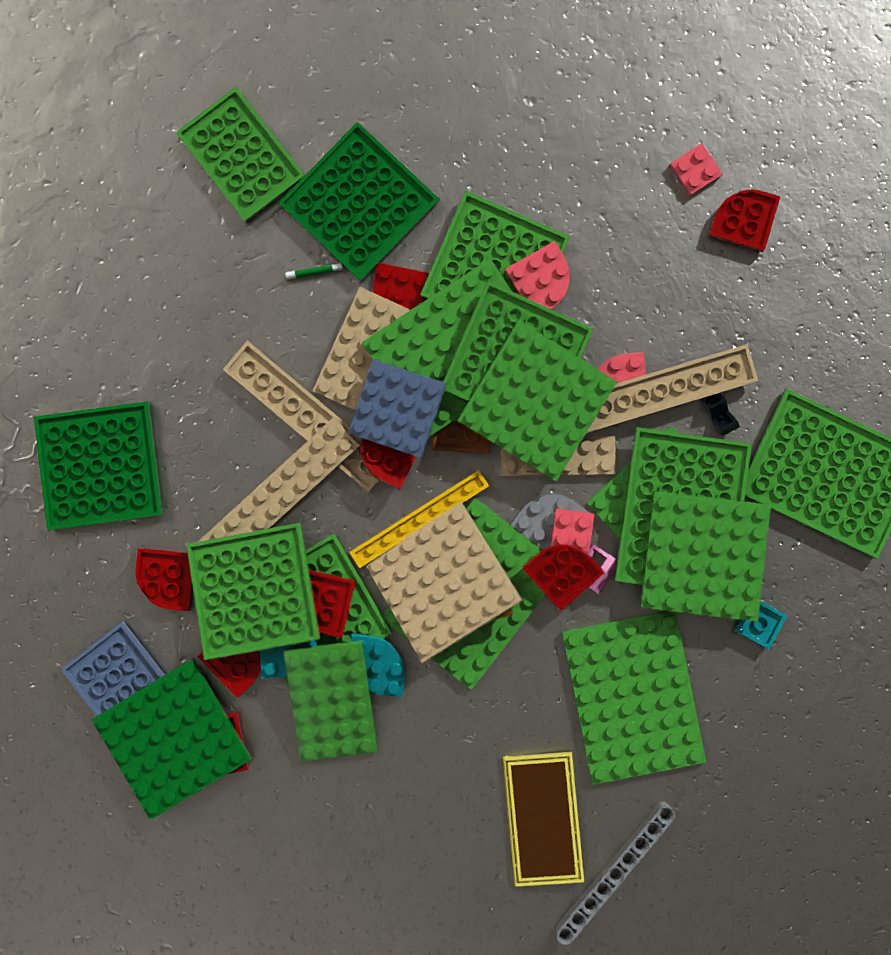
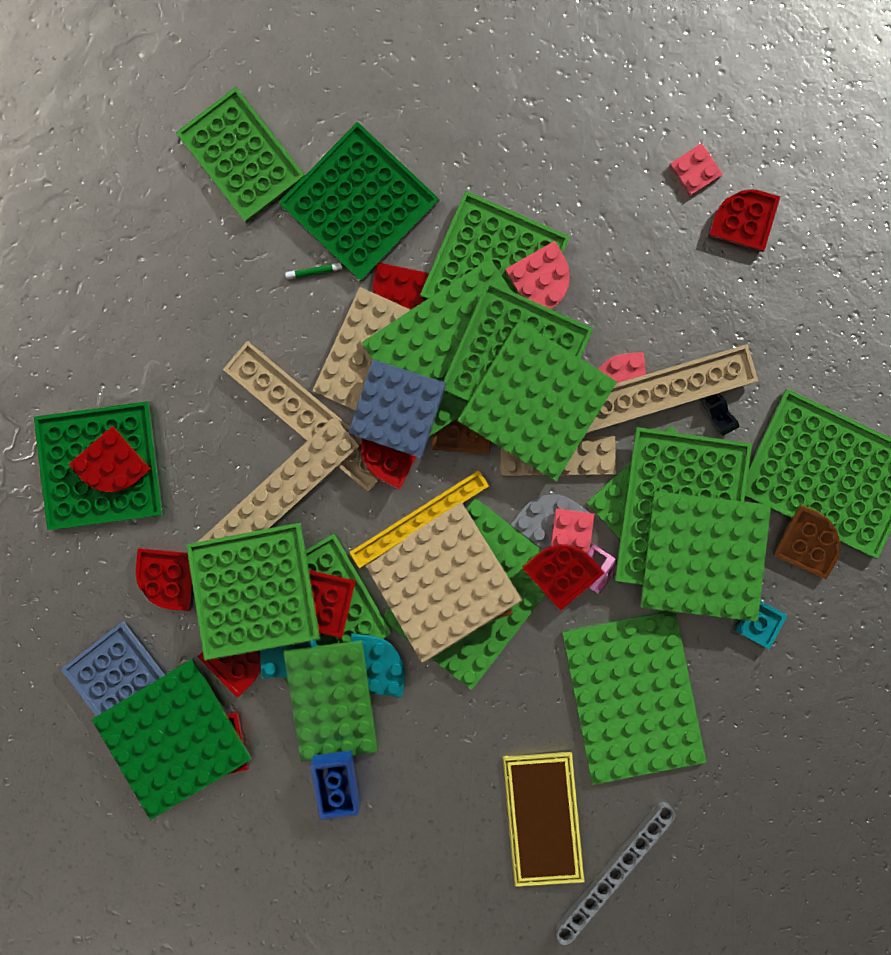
(110, 463): none -> red plate
(335, 785): none -> blue brick
(810, 542): none -> dark orange plate

